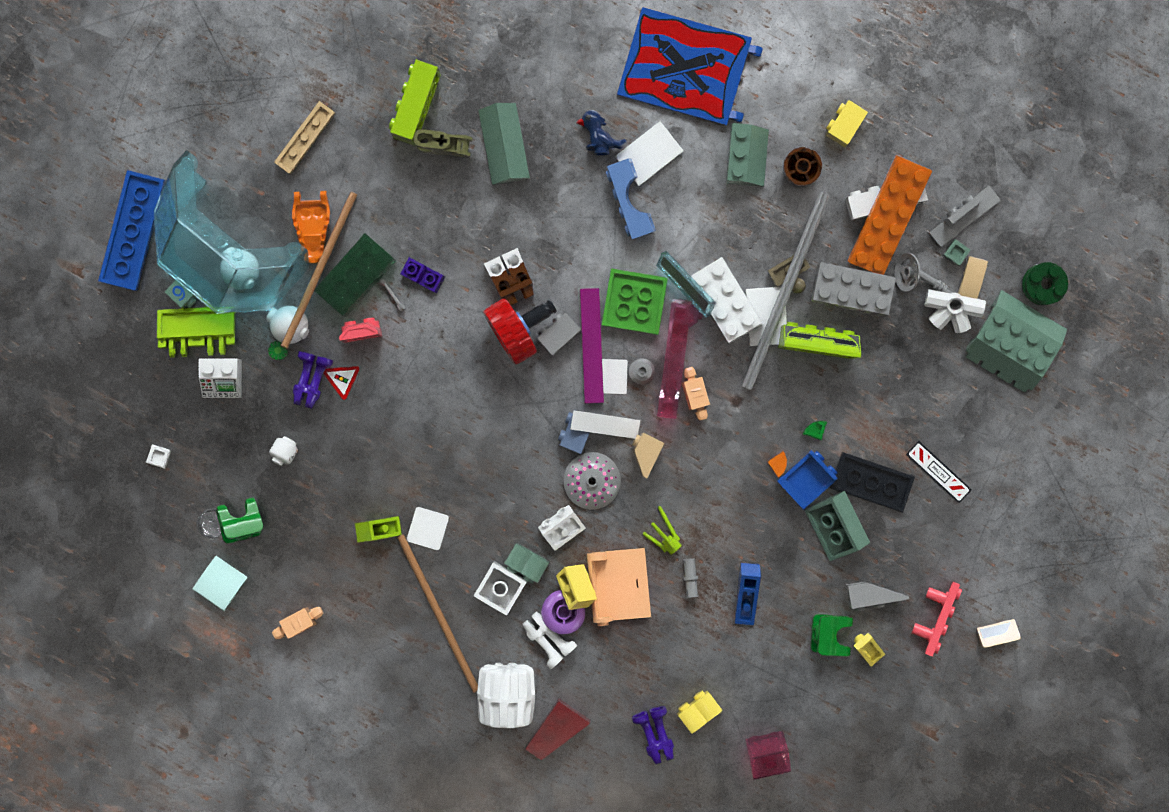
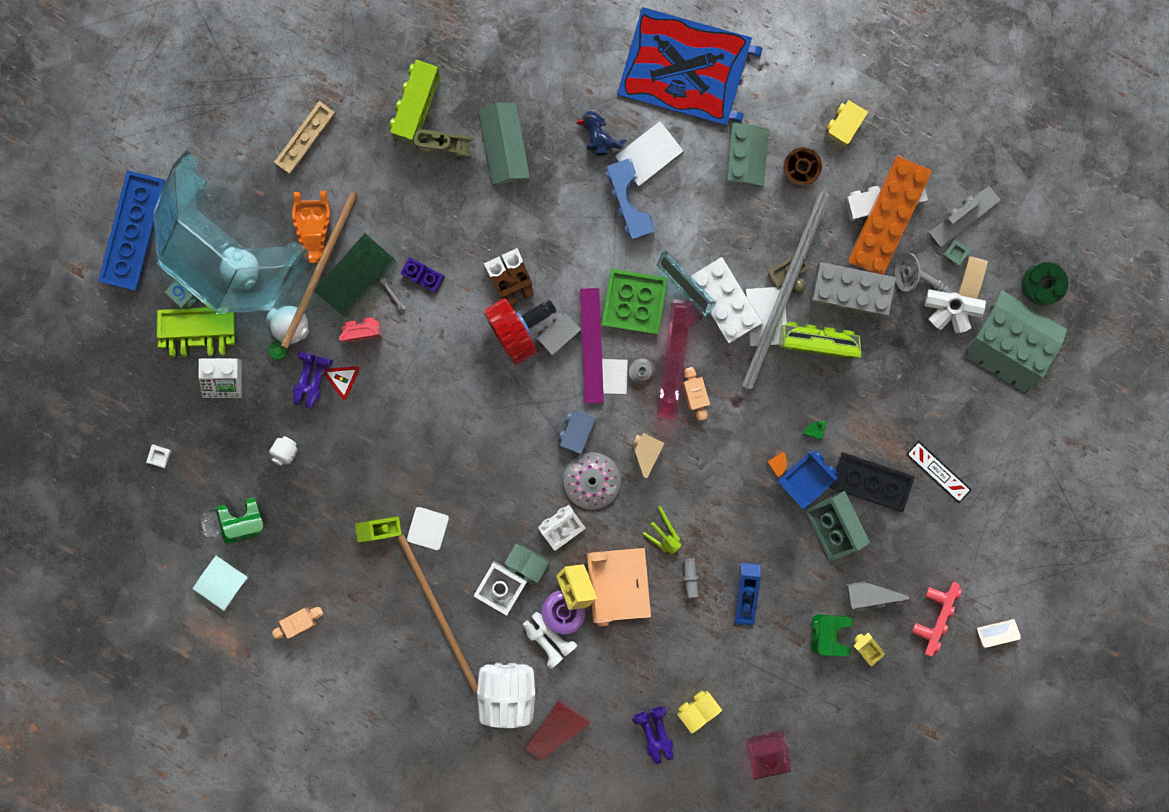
(605, 424): white sticker -> none

